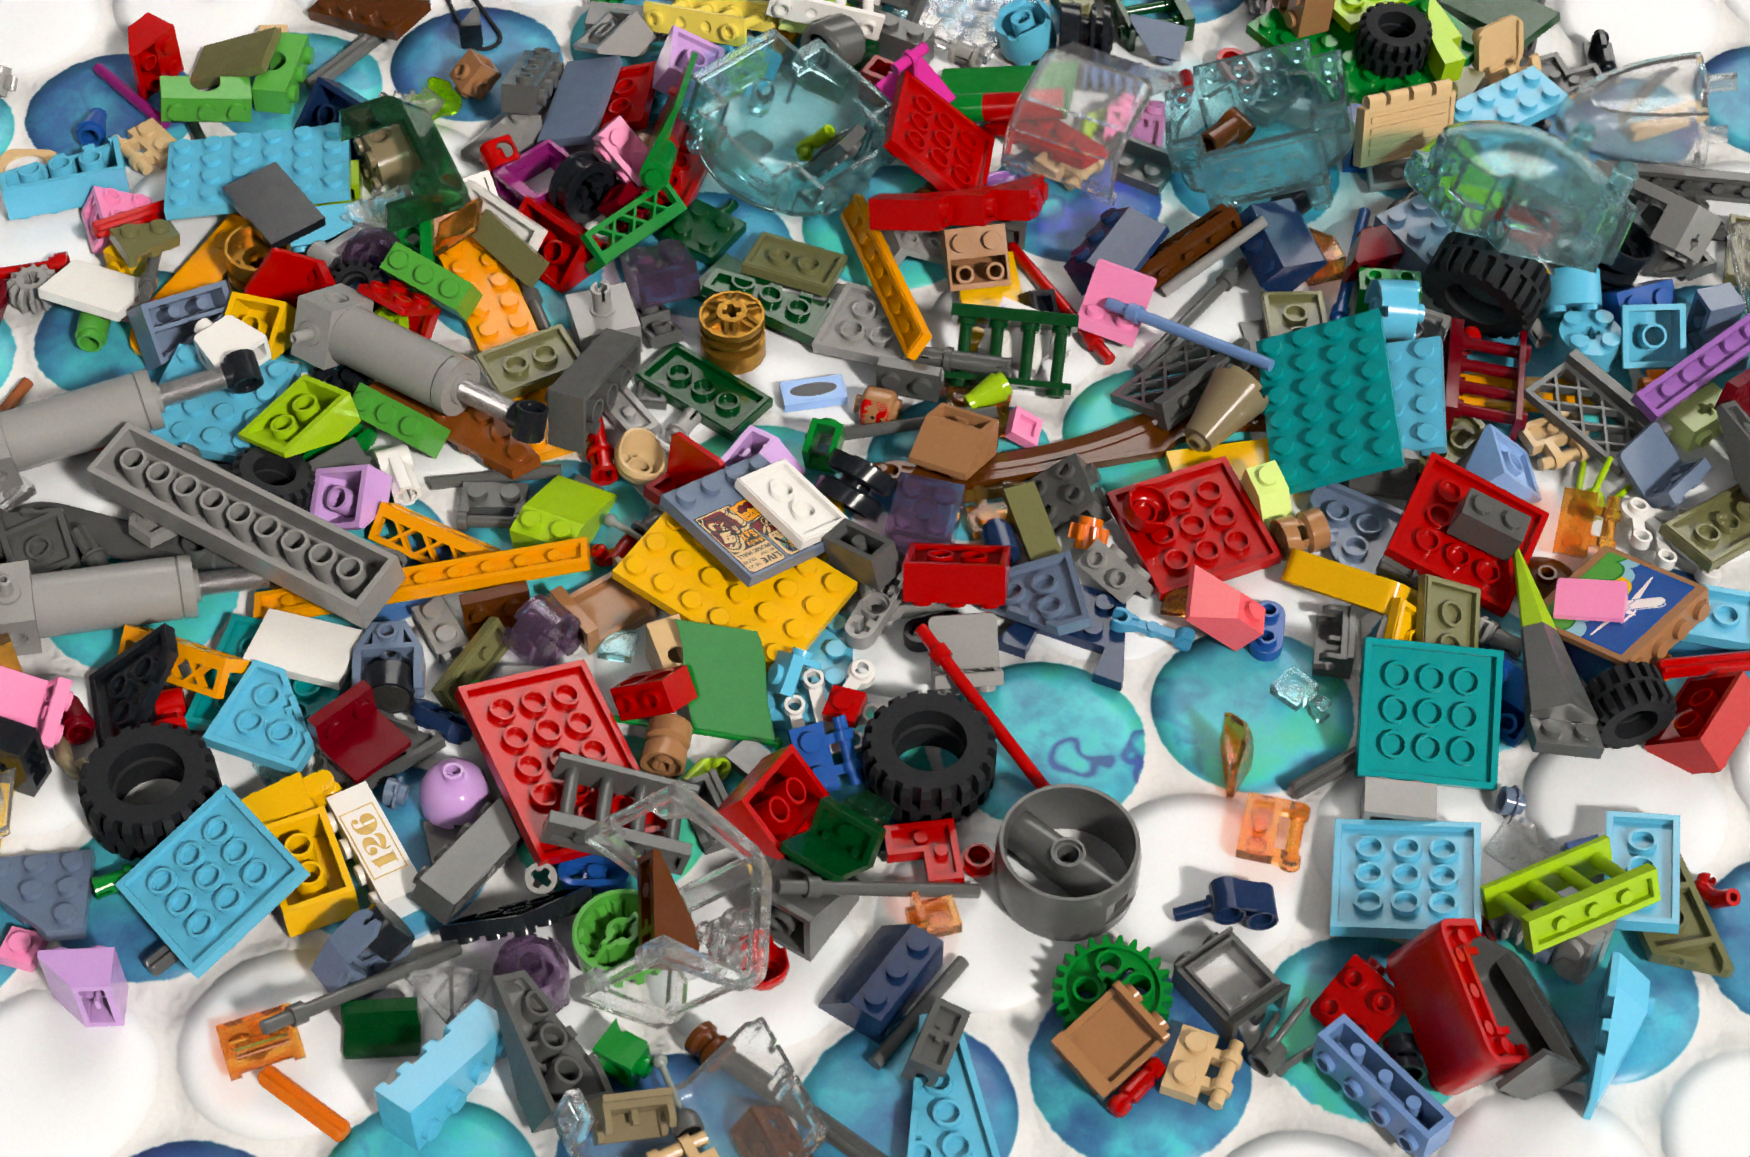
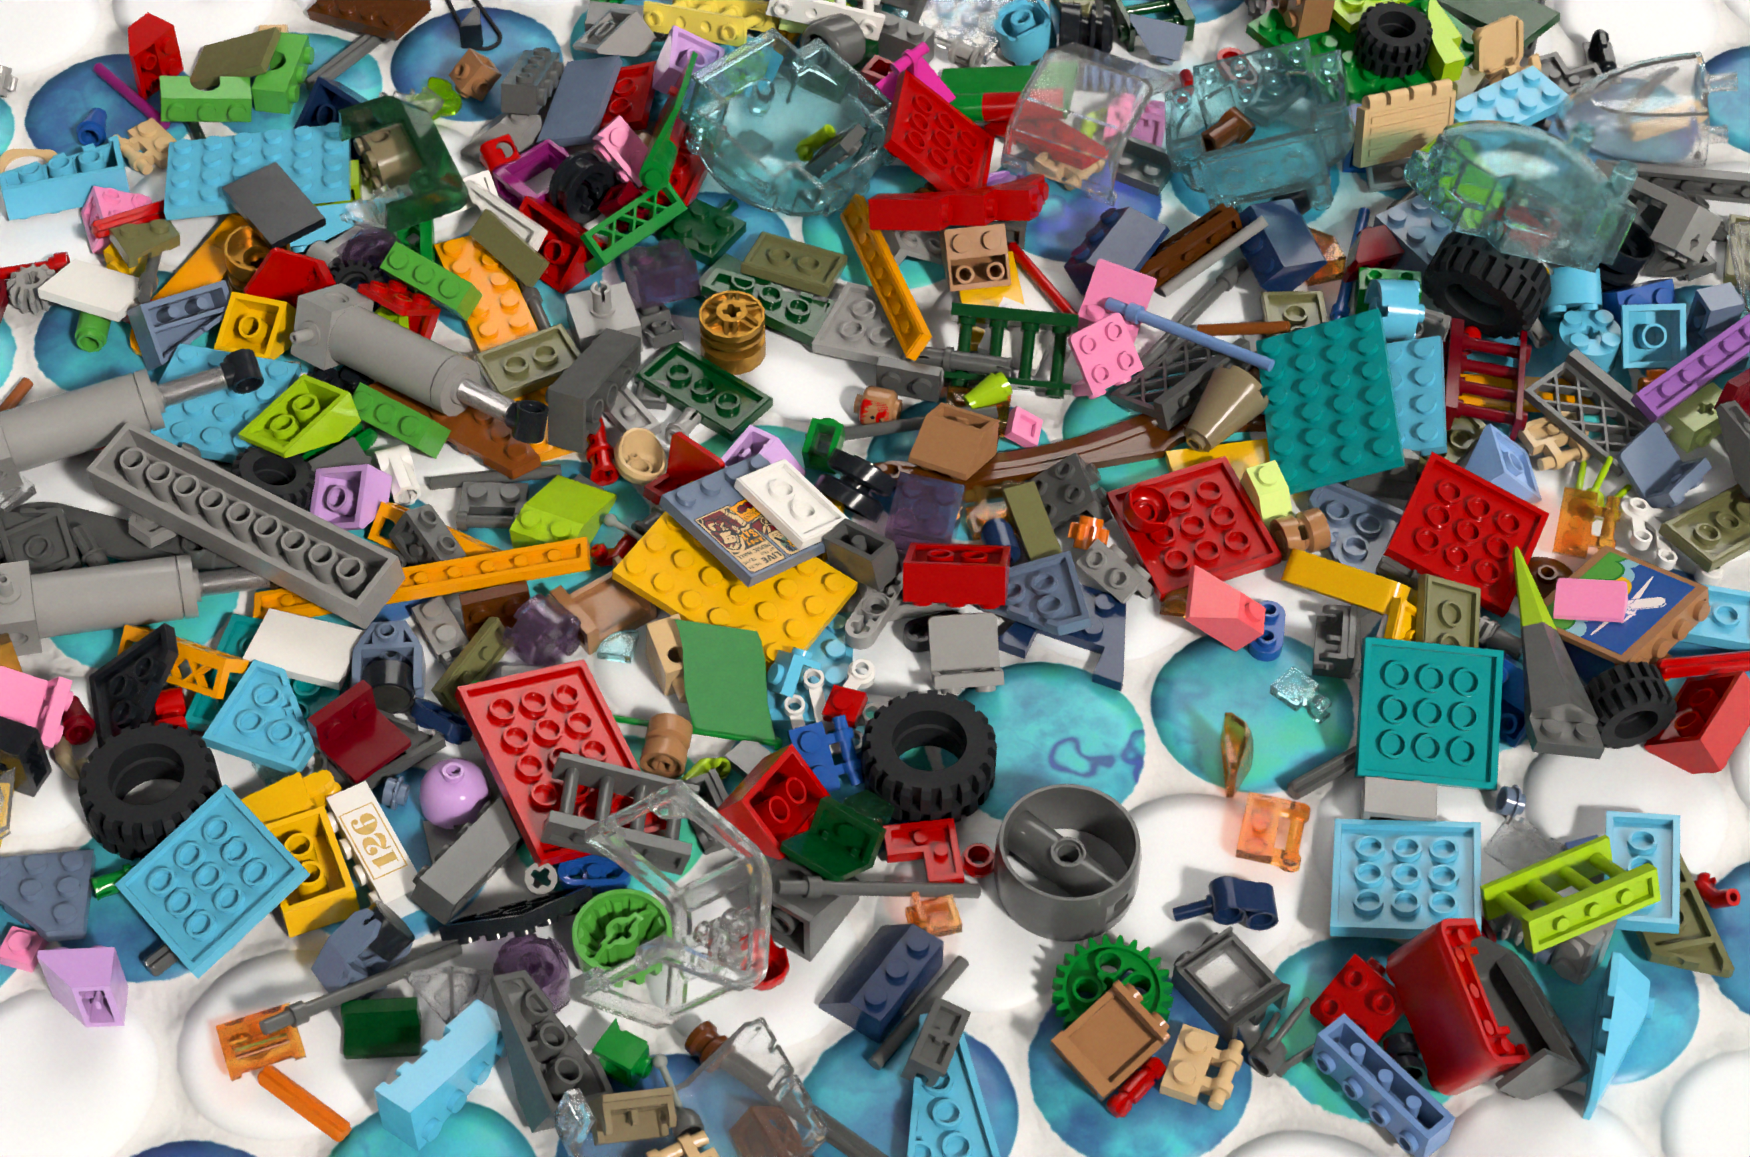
(227, 335): white torso -> none
(424, 537): none -> dark grey bracket
(458, 226): clear orange piece -> none
(653, 693): red brick -> none
(661, 905): reddish brown slope -> none
(813, 393): light blue tile -> none
(941, 656): red bar -> none
(1040, 300): black slope -> none
(1103, 356): none -> bright pink bracket
(1181, 637): dark azure piece -> none
(1246, 328): none -> dark orange bar
(1489, 524): dark grey brick -> none

